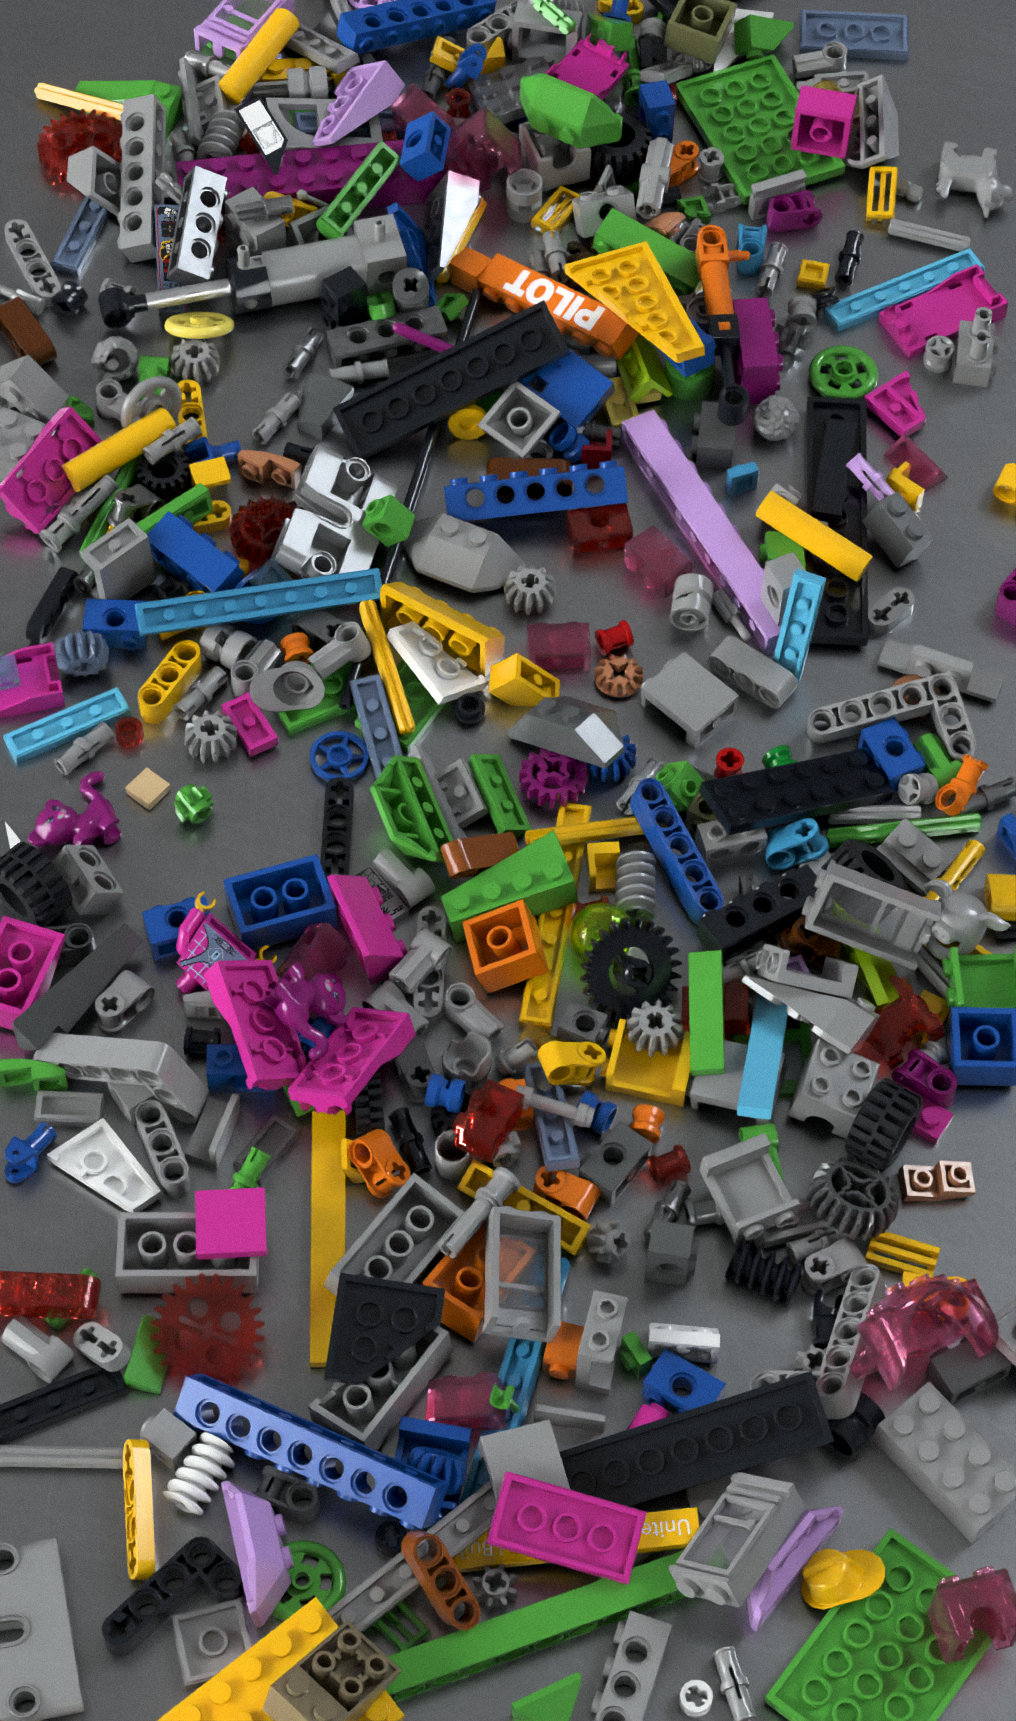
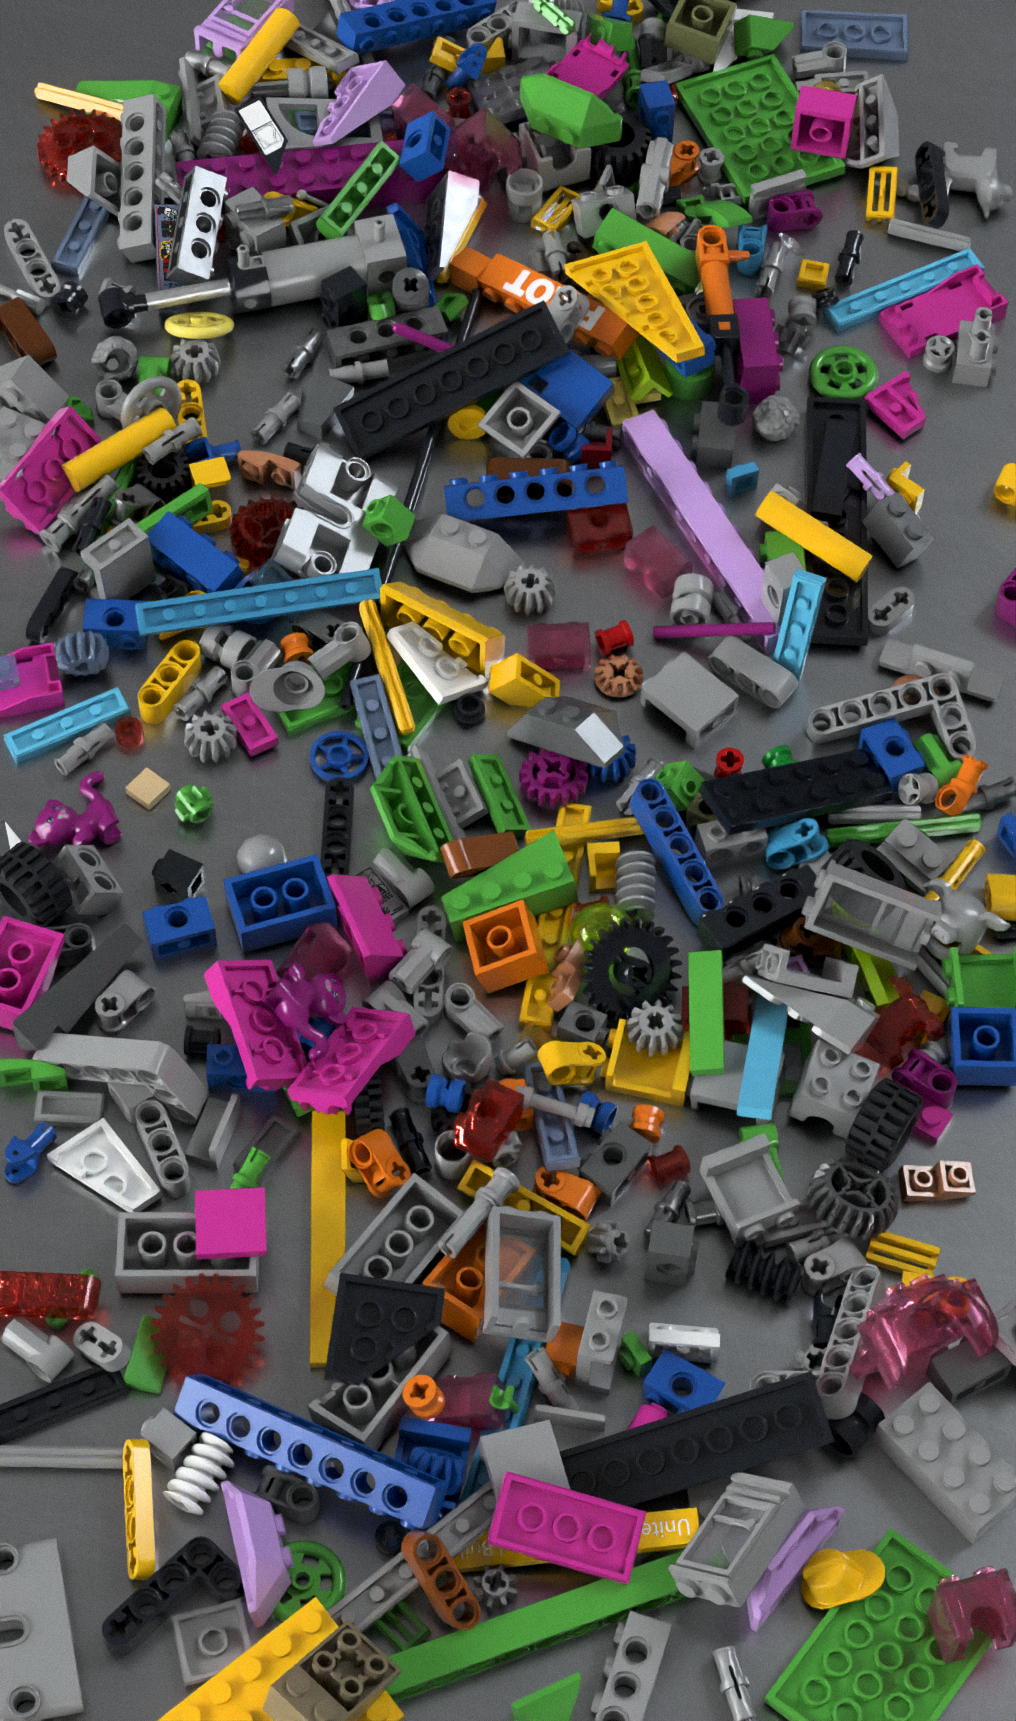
(92, 525): none -> black pin
(178, 875): none -> black brick
(204, 942): dark pink torso -> none
(260, 853): none -> light grey hair
(432, 1397): none -> orange wheel
(550, 1380): none -> light grey pin
(565, 312): none -> light grey piece
(568, 974): none -> nougat slope
(701, 1689): white bush -> none
(708, 630): none -> magenta bar
(724, 213): none -> bright green slope
(791, 244): none -> clear plant
(923, 469): clear pink slope -> none
(932, 185): none -> black beam

